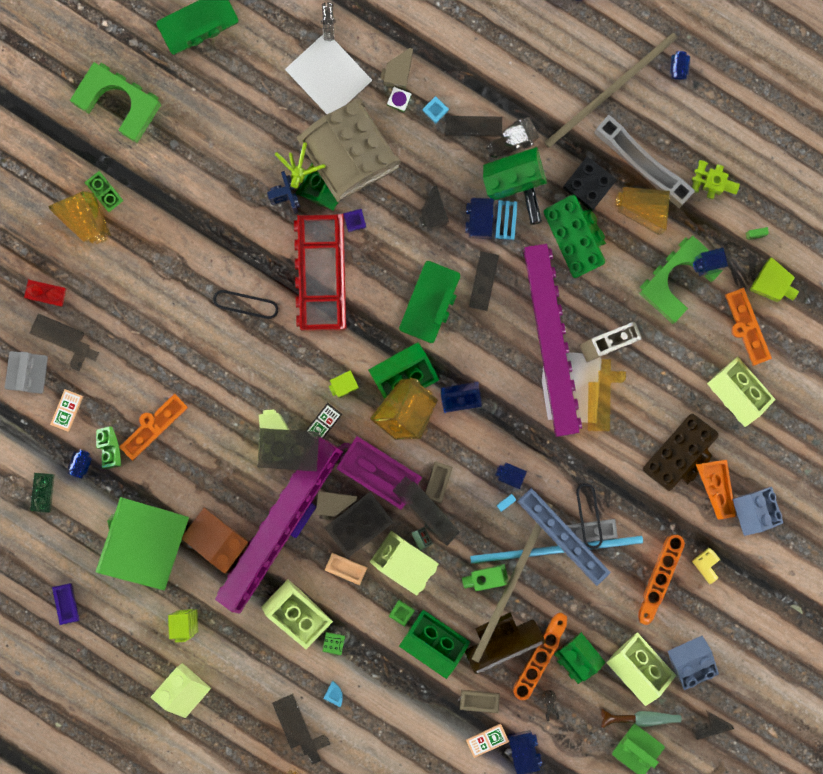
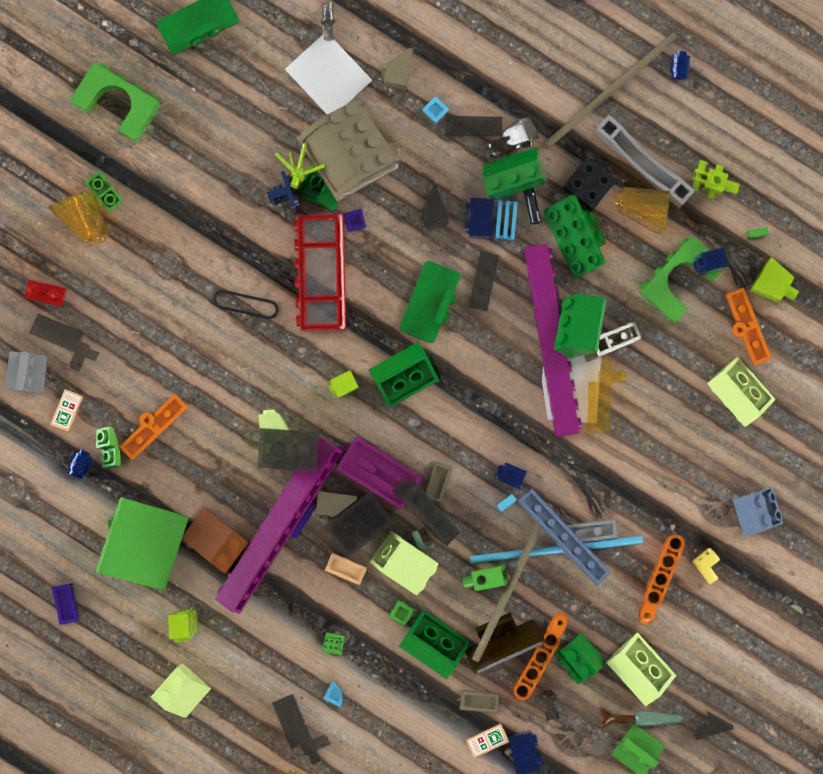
(42, 492): clear green tile -> none
(296, 614): yellowish green slope -> none
(325, 420): tile -> none
(399, 99): tile -> none
(405, 410): clear yellow slope -> none
(461, 397): clear blue brick -> none
(580, 325): none -> green slope
(597, 516): black piece -> none
(681, 453): dark brown bracket -> none
(693, 662): sand blue slope -> none
(718, 487): orange wing -> none

